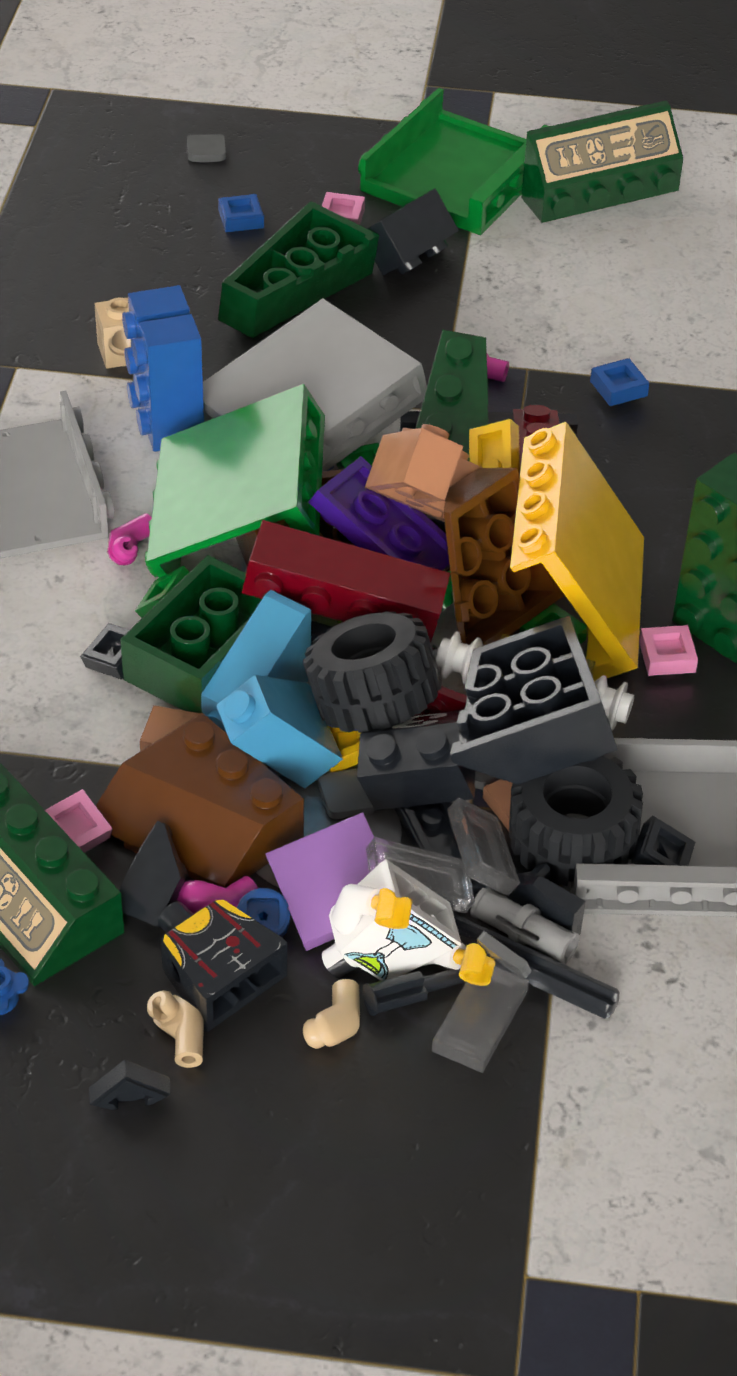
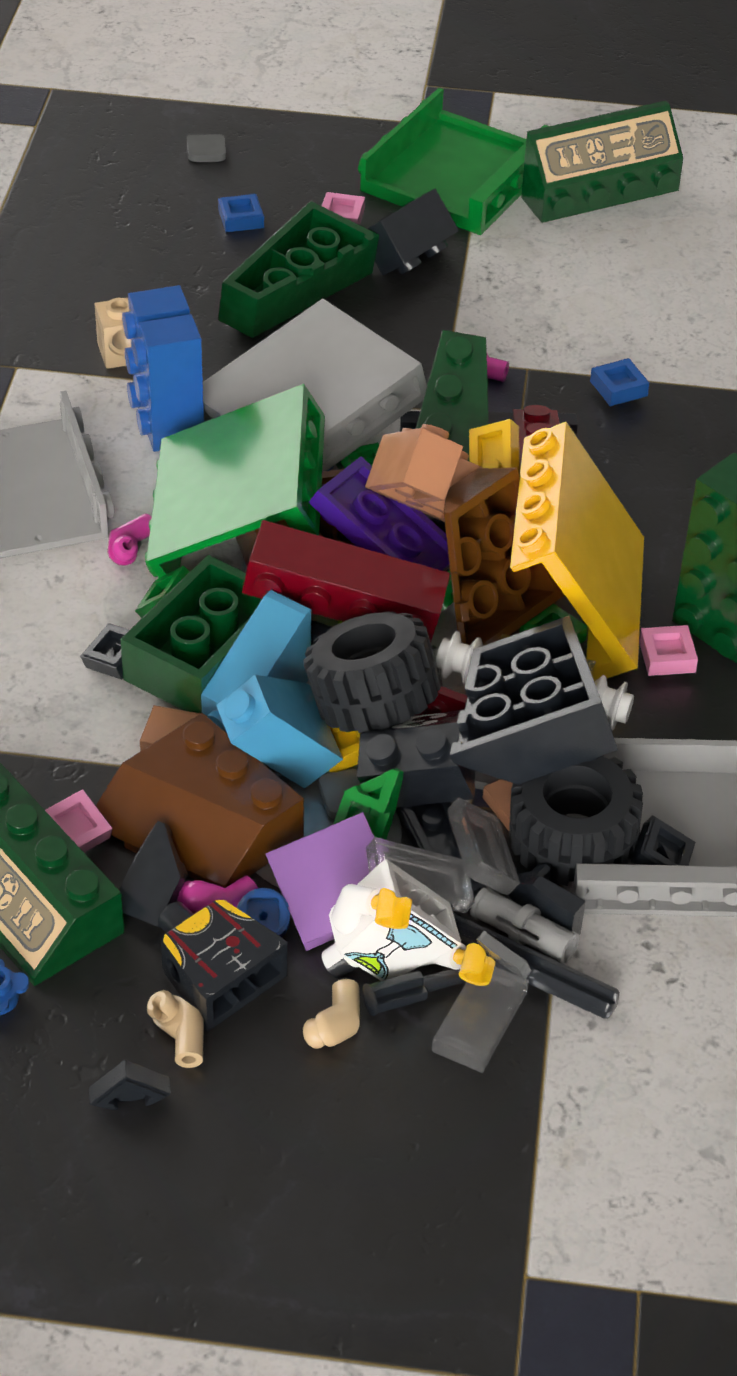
(375, 799): none -> green slope

